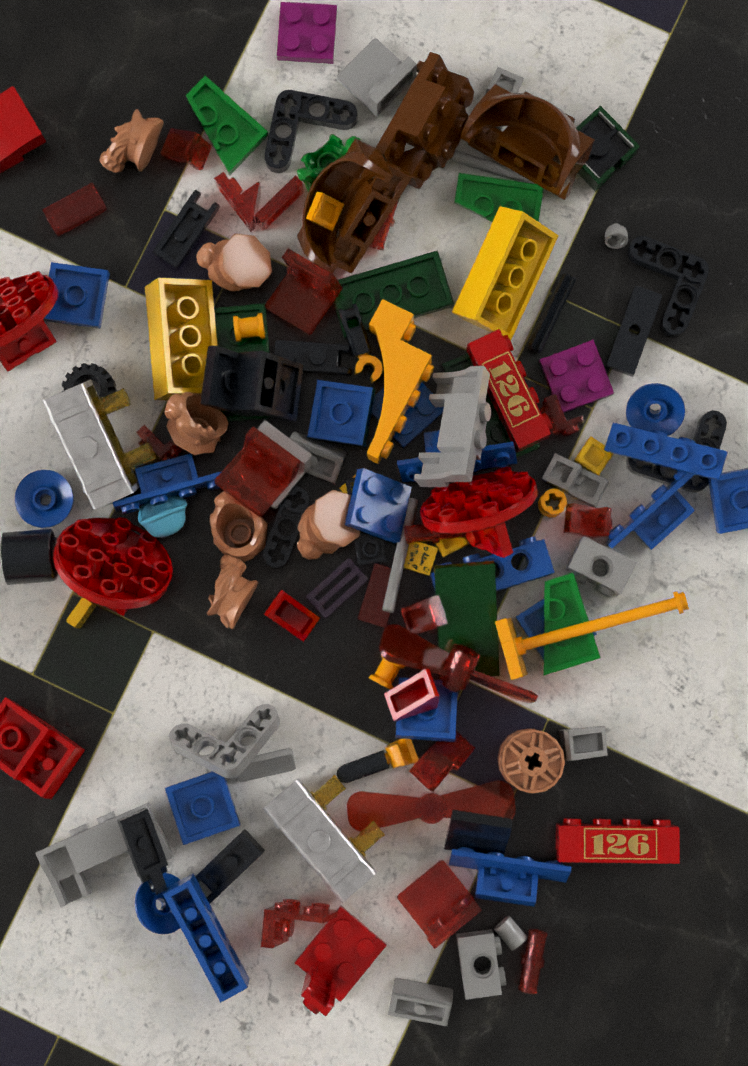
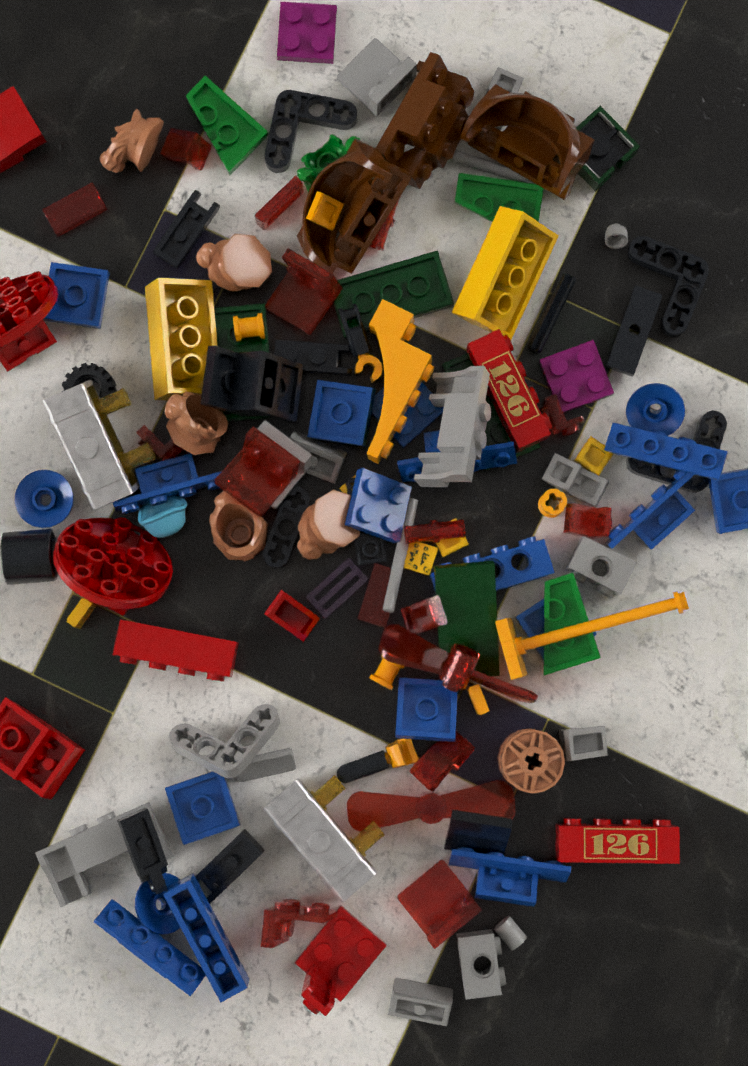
(150, 947): none -> blue bracket
(175, 648): none -> red brick
(231, 591): nougat piece -> none
(244, 204): clear red slope -> none
(413, 696): red slope -> none
(477, 699): none -> light orange tile
(481, 508): red bracket -> none
(532, 961): clear red pin -> none

